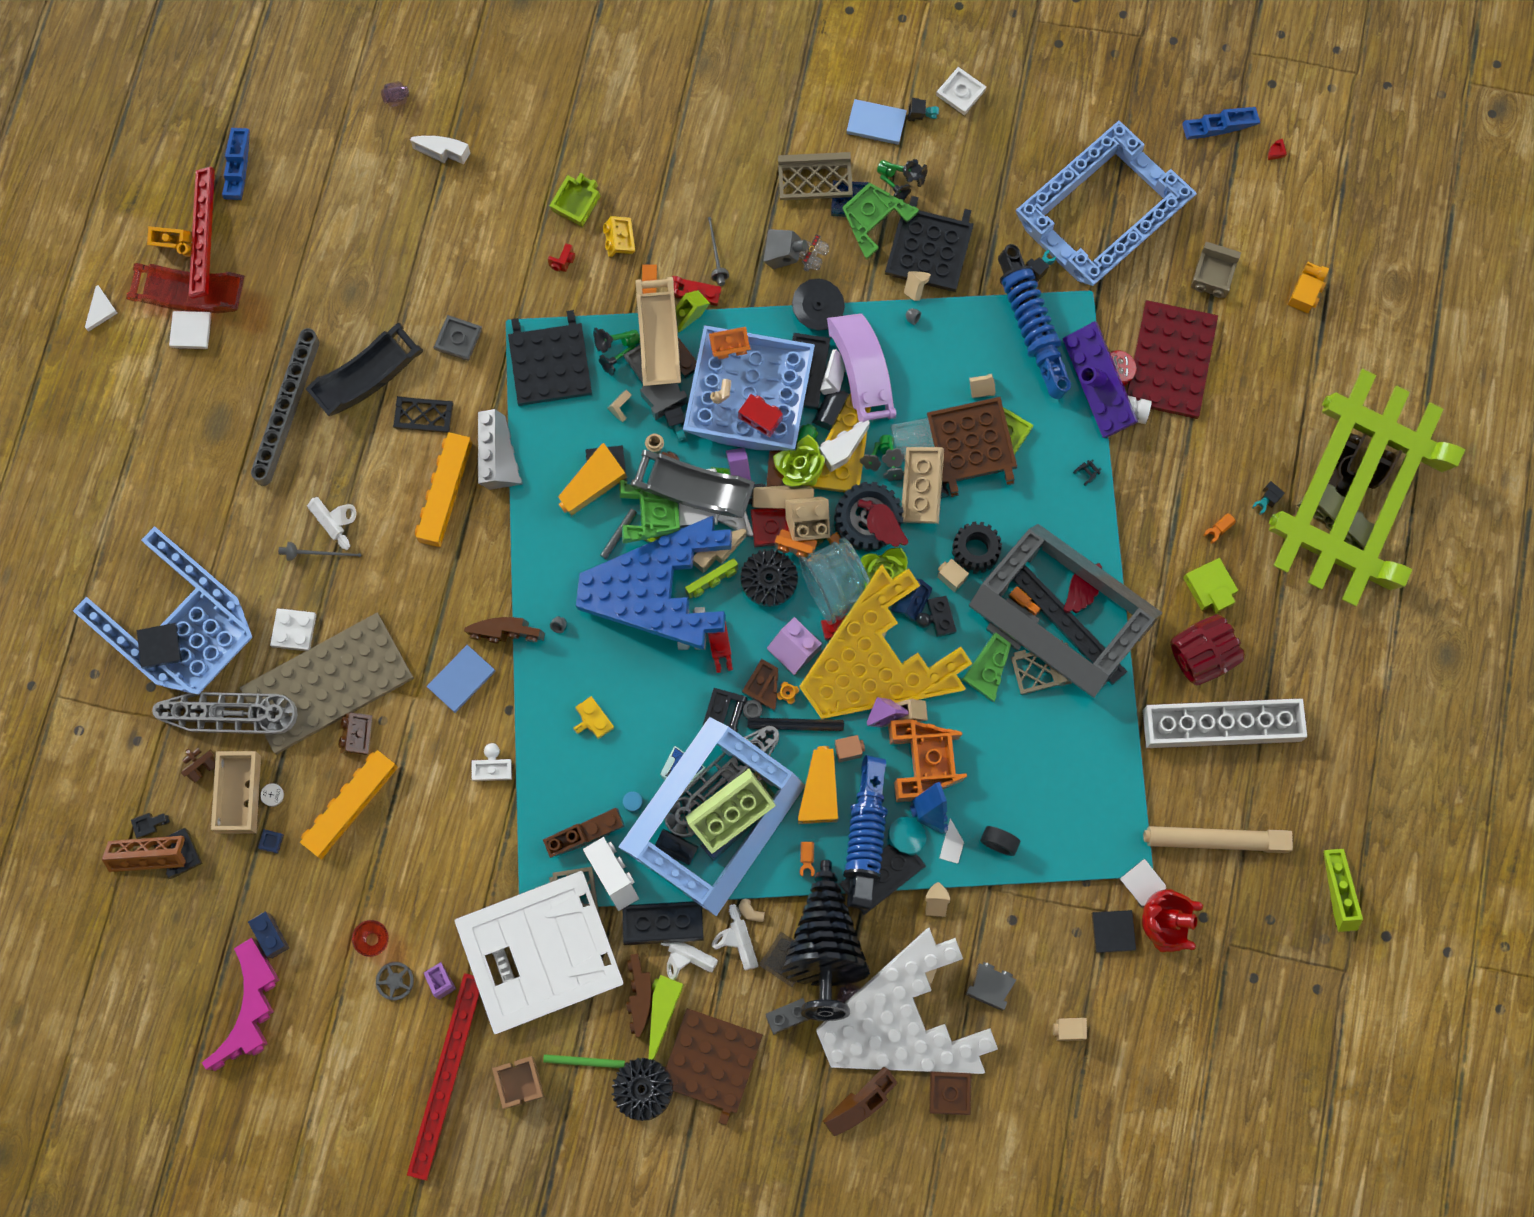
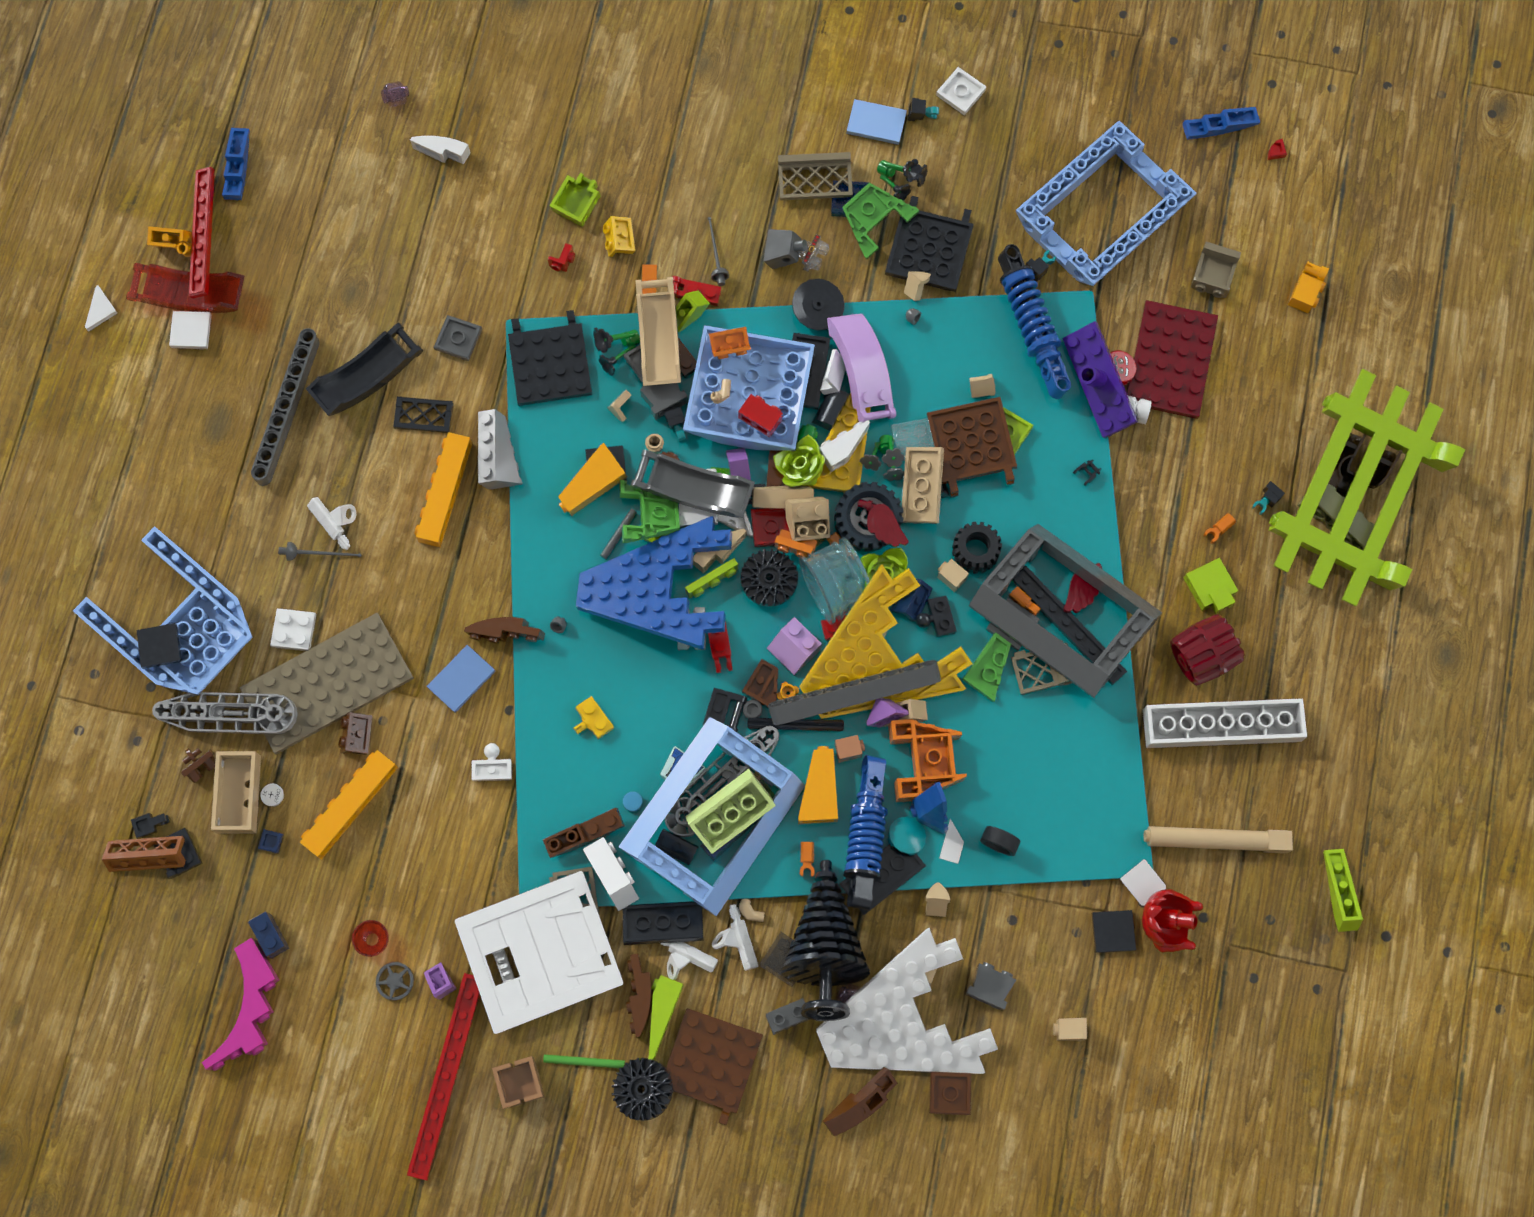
(854, 692): none -> dark grey beam

